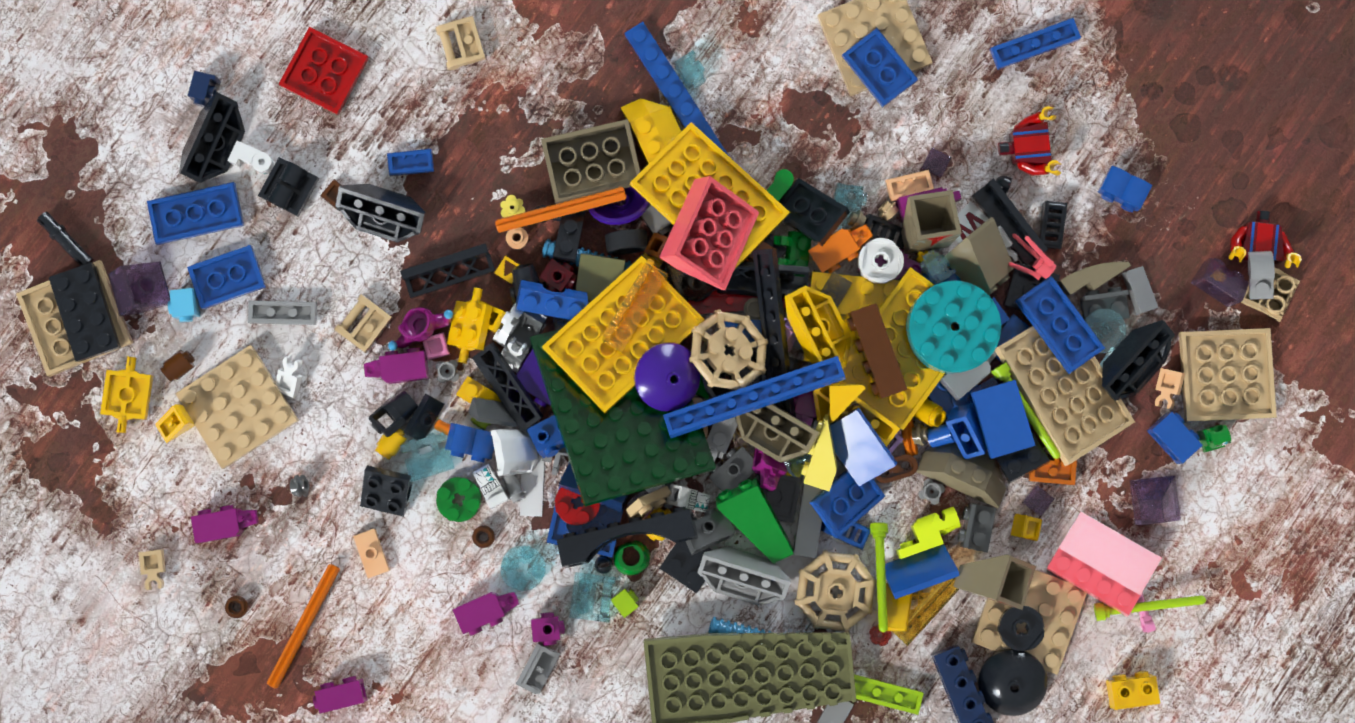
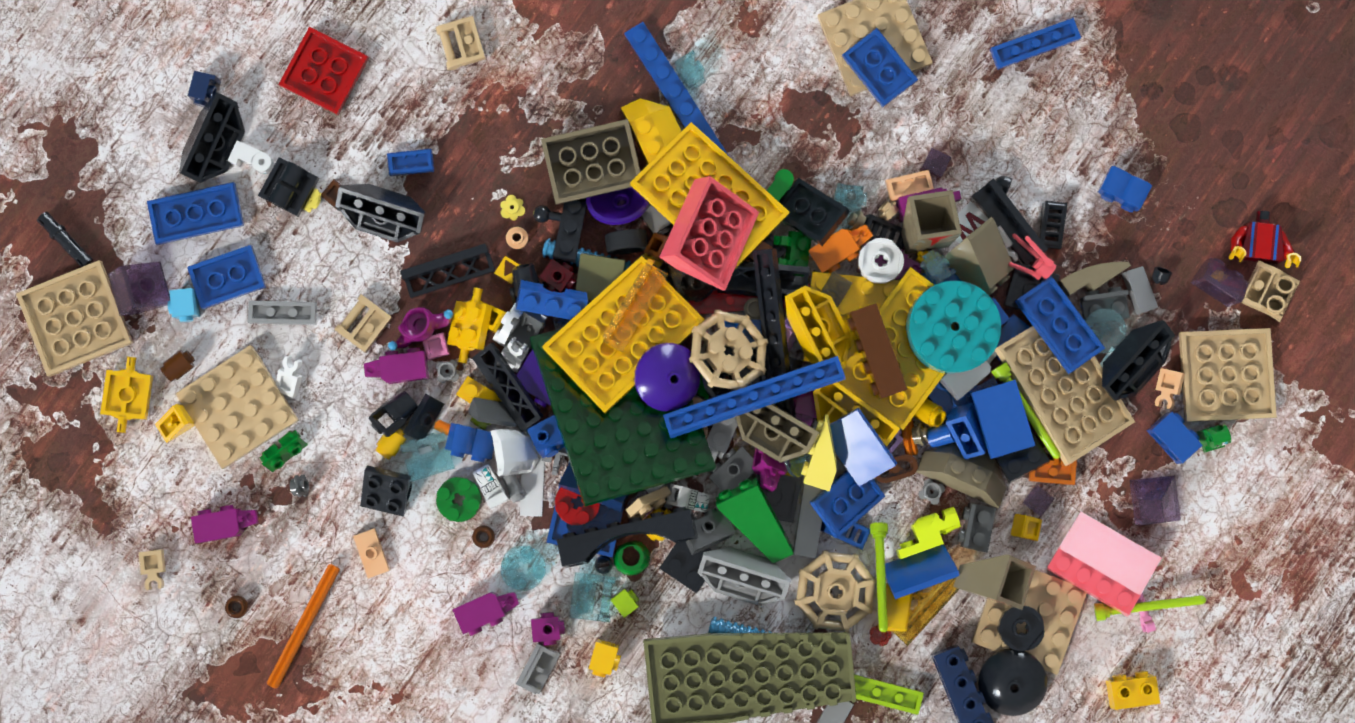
(84, 312): black plate -> none
(275, 457): none -> green hinge
(313, 201): none -> light yellow plant
(339, 696): magenta brick -> none
(560, 209): orange axle -> none
(604, 658): none -> yellow brick
(842, 396): yellow slope -> none
(1031, 145): torso -> none
(1161, 275): none -> black hinge
(1261, 275): light grey brick -> none

